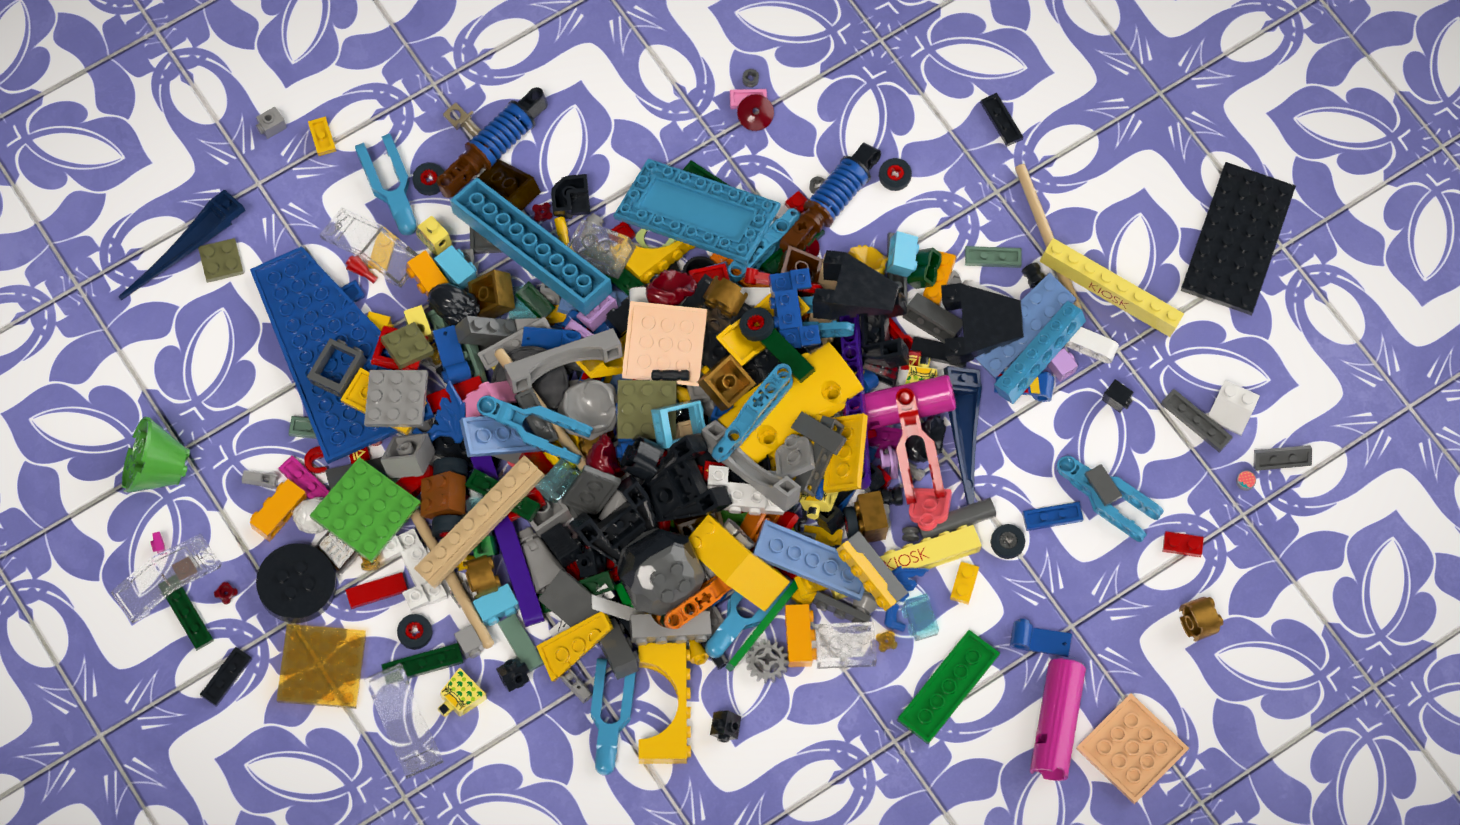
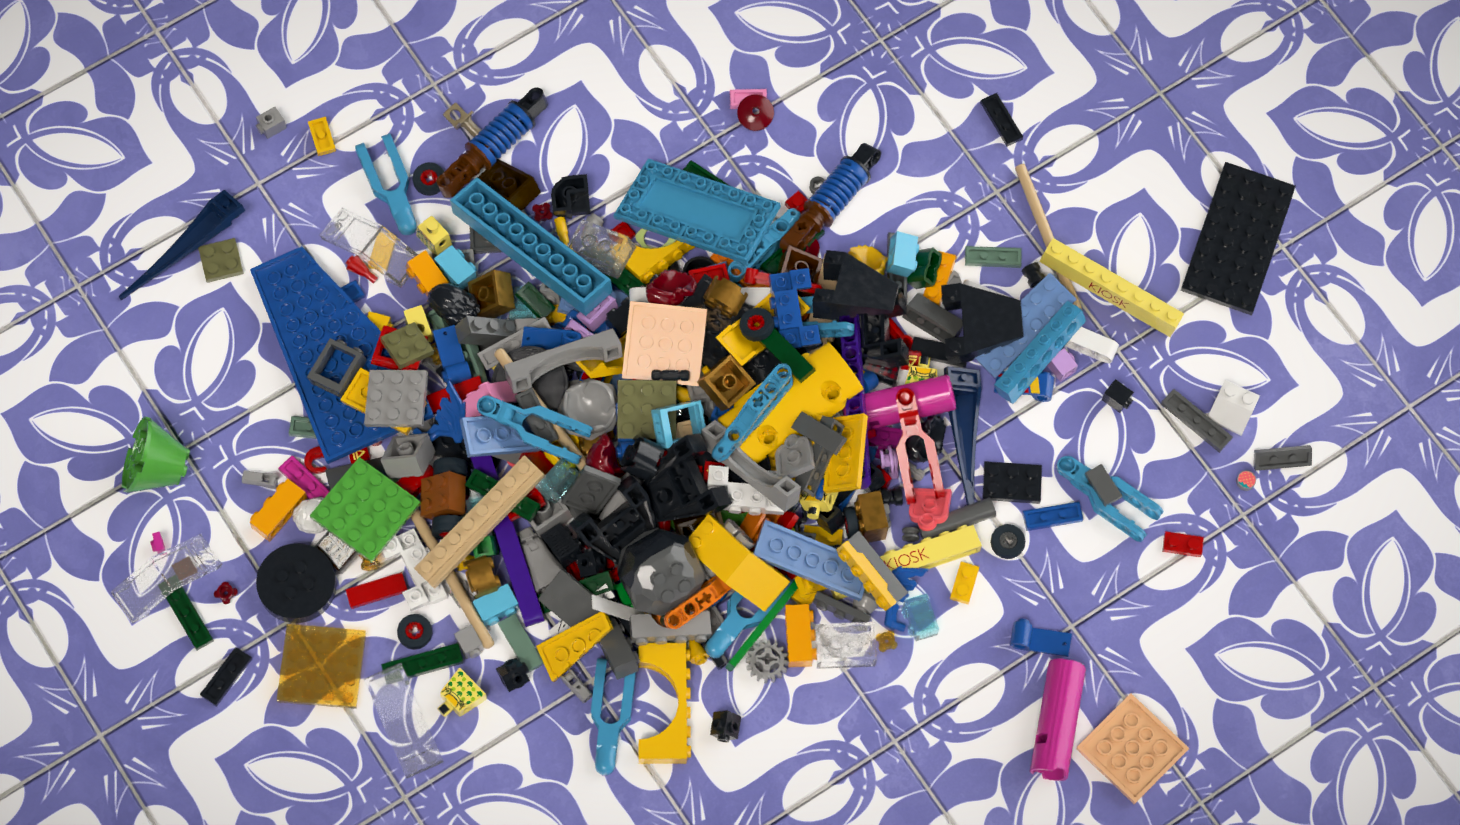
(750, 72): dark grey bush -> none
(892, 182): black bush -> none
(948, 687): green plate -> none
(1012, 482): none -> black plate
(1200, 618): pearl gold brick -> none

